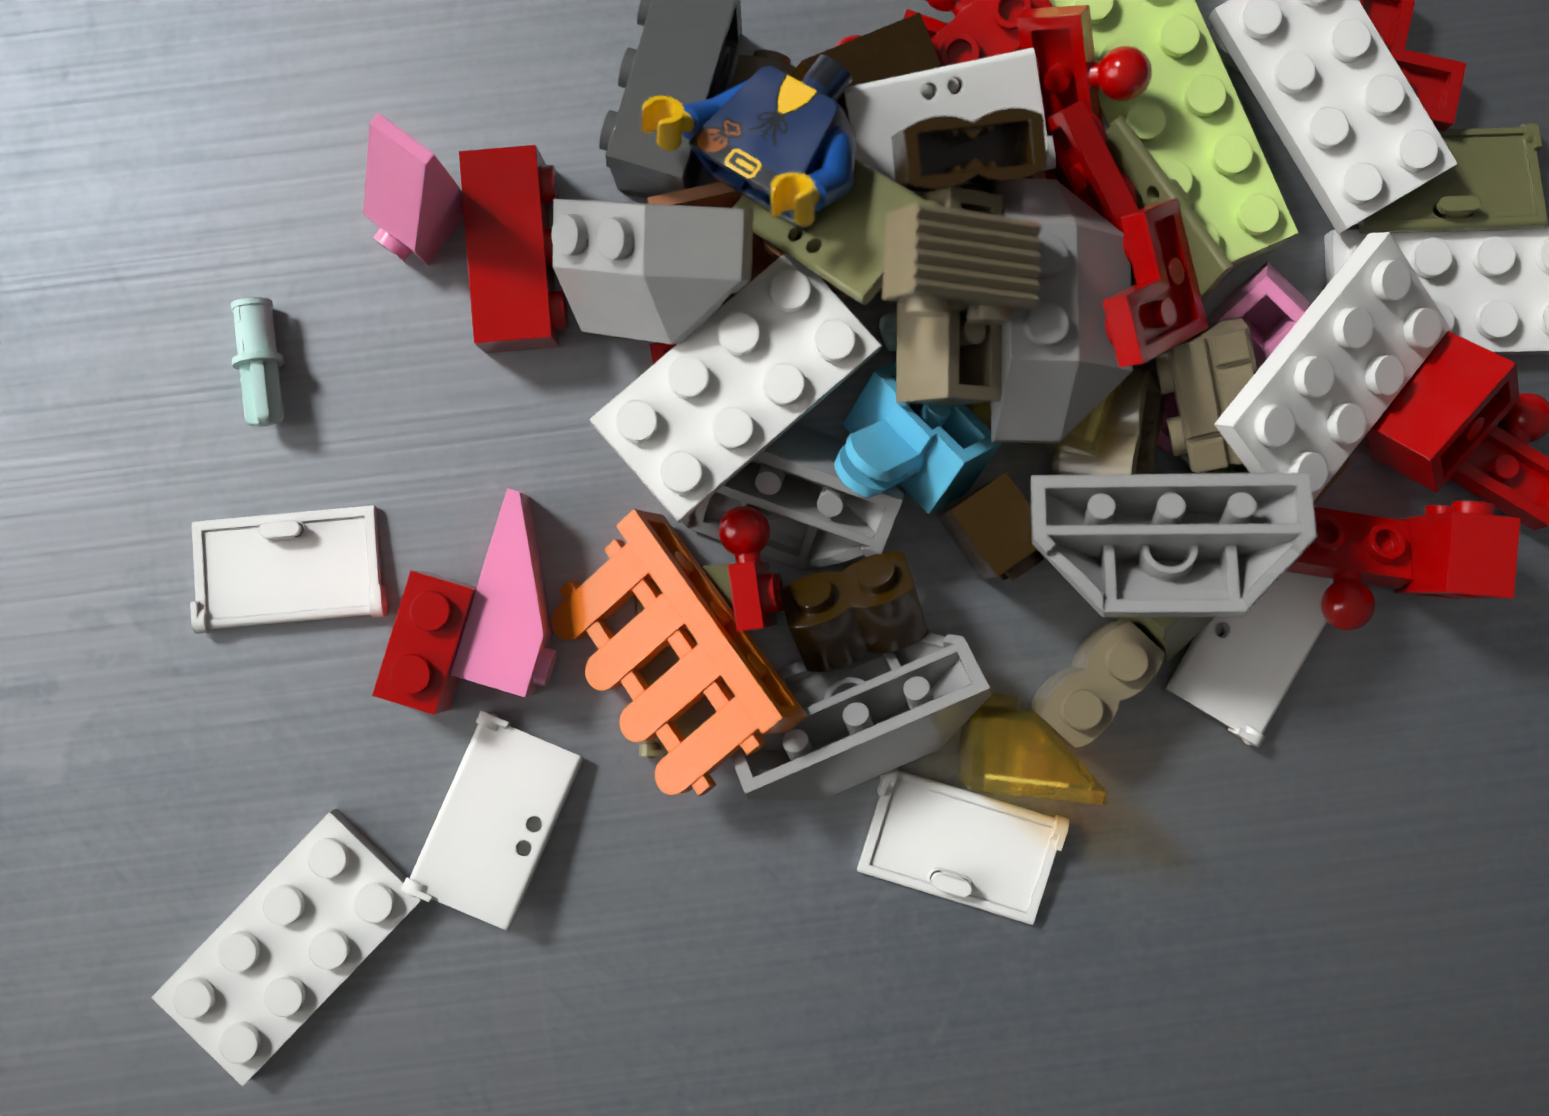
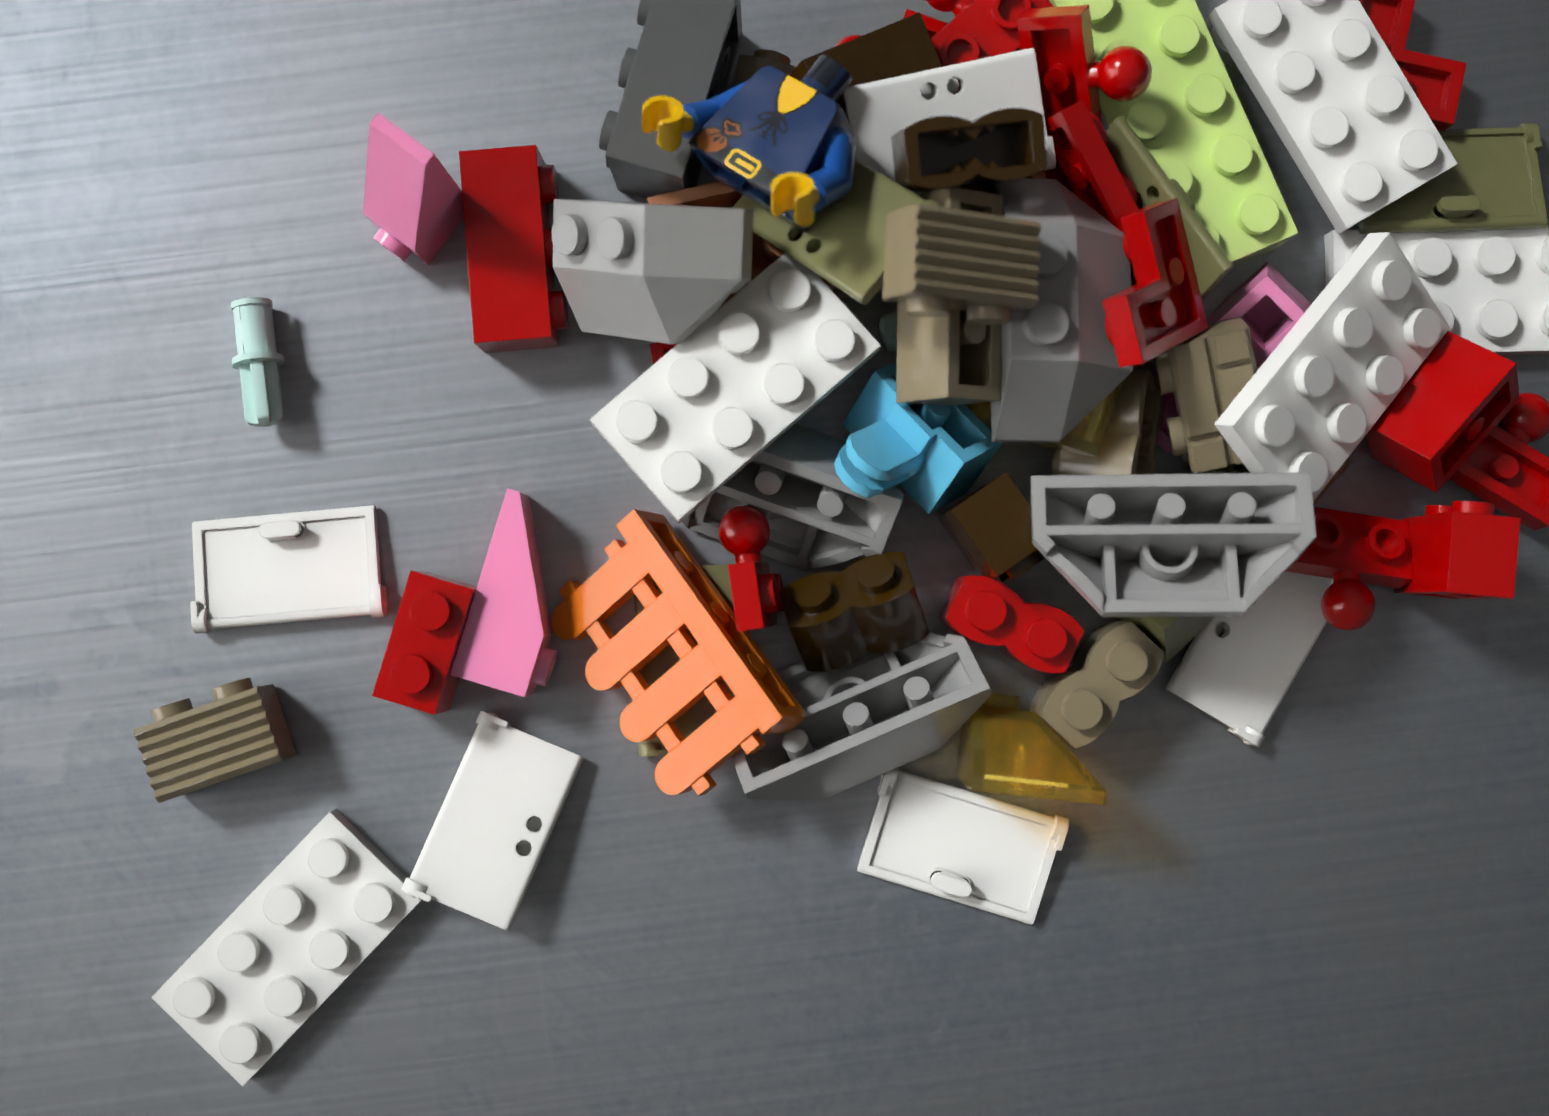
(215, 741): none -> dark tan brick
(1024, 632): none -> red brick

